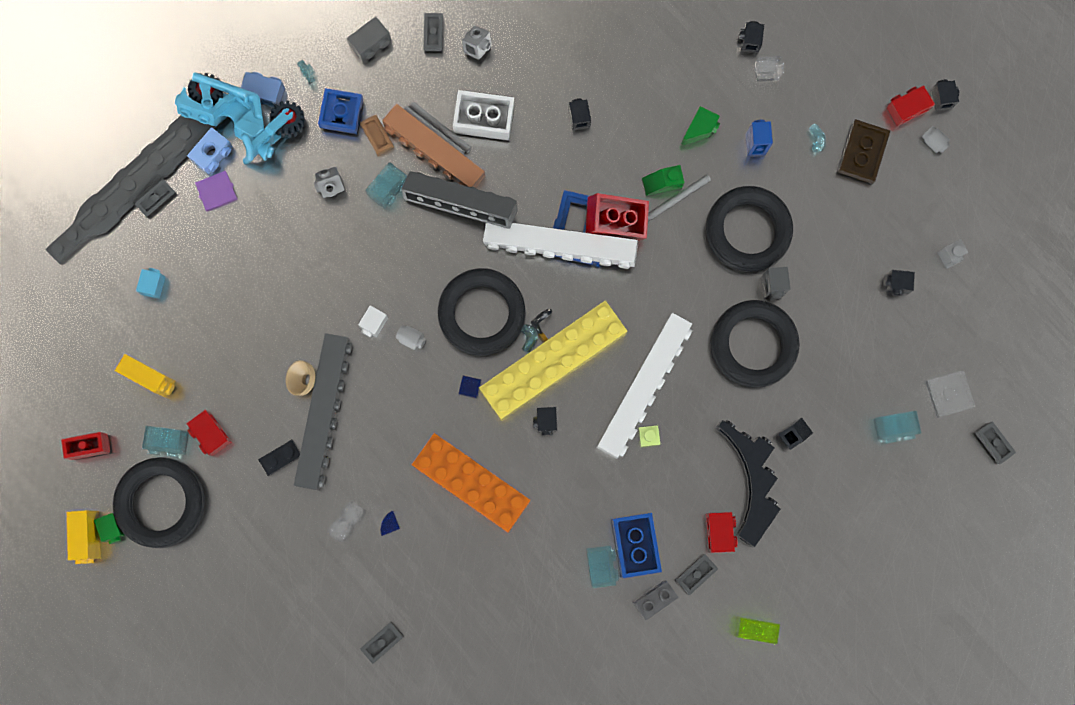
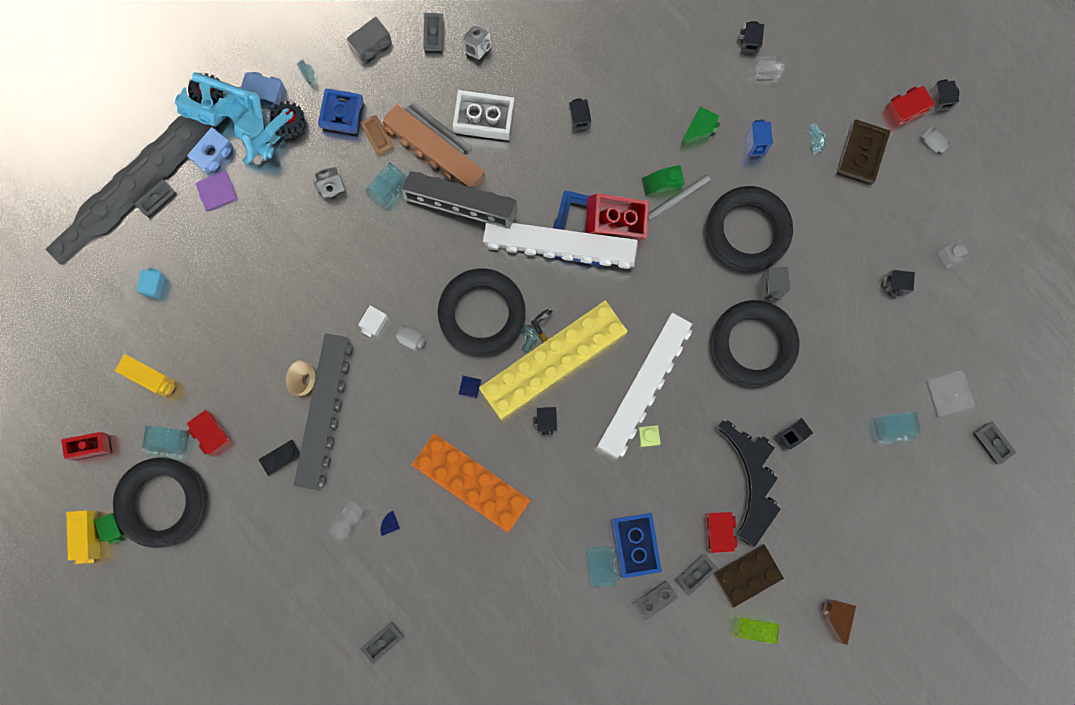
(748, 575): none -> dark brown plate
(839, 618): none -> reddish brown slope

